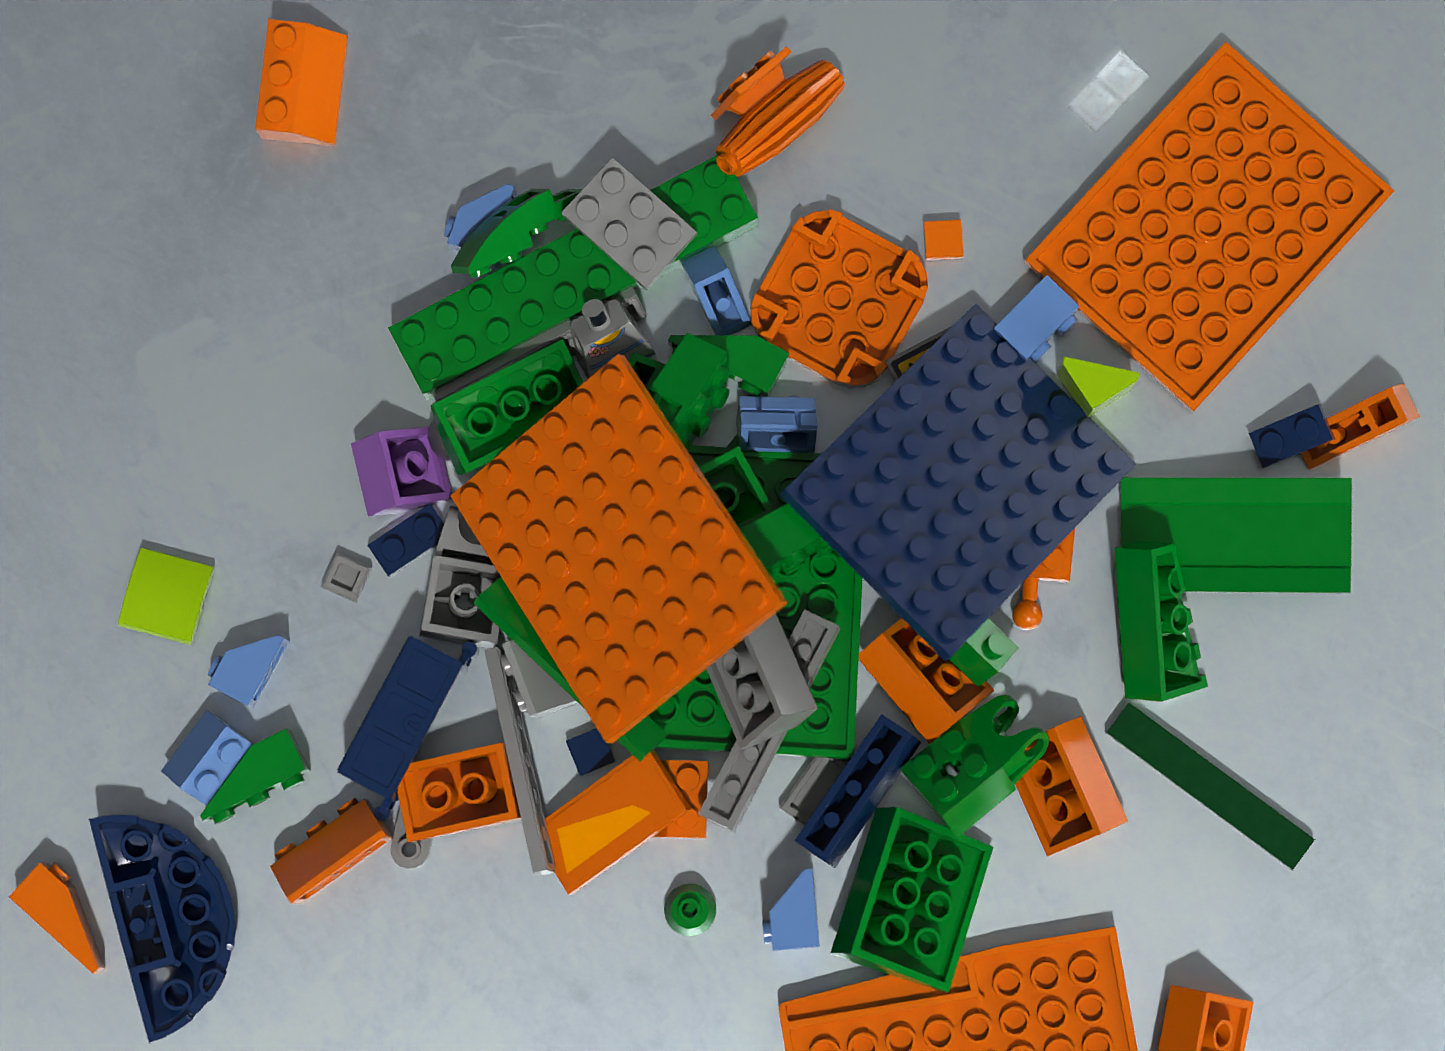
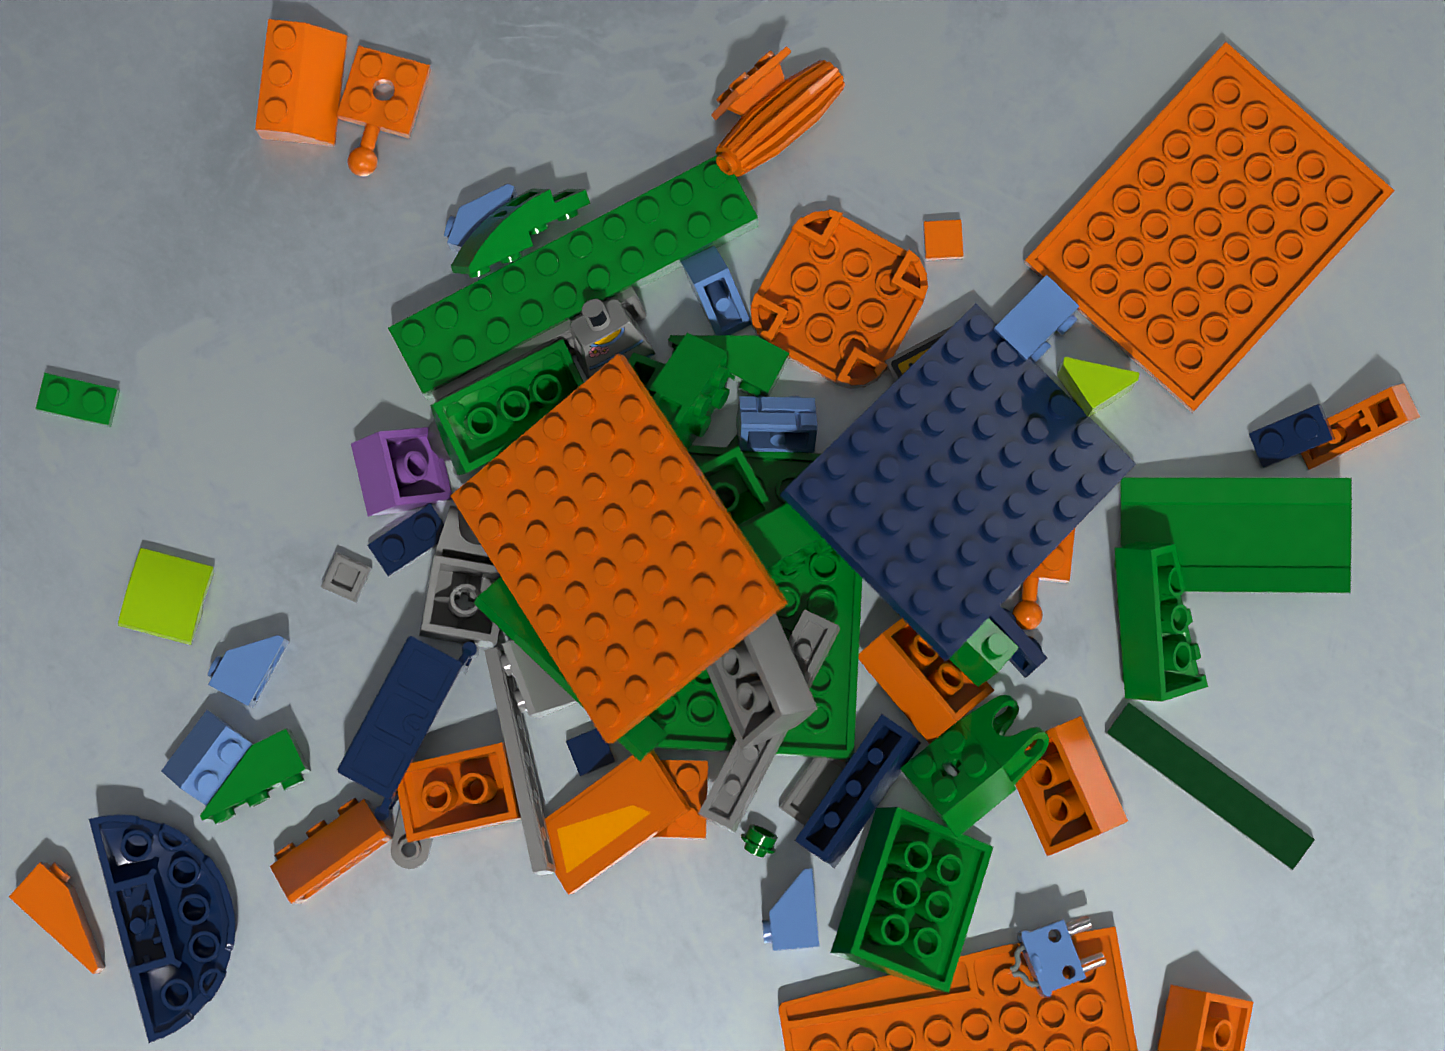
(77, 400): none -> green plate
(391, 116): none -> orange plate
(629, 223): light grey plate -> none
(697, 899): green cone -> none
(759, 841): none -> green plate
(1029, 654): none -> dark blue plate
(1049, 958): none -> medium blue piece
(1108, 91): clear slope -> none

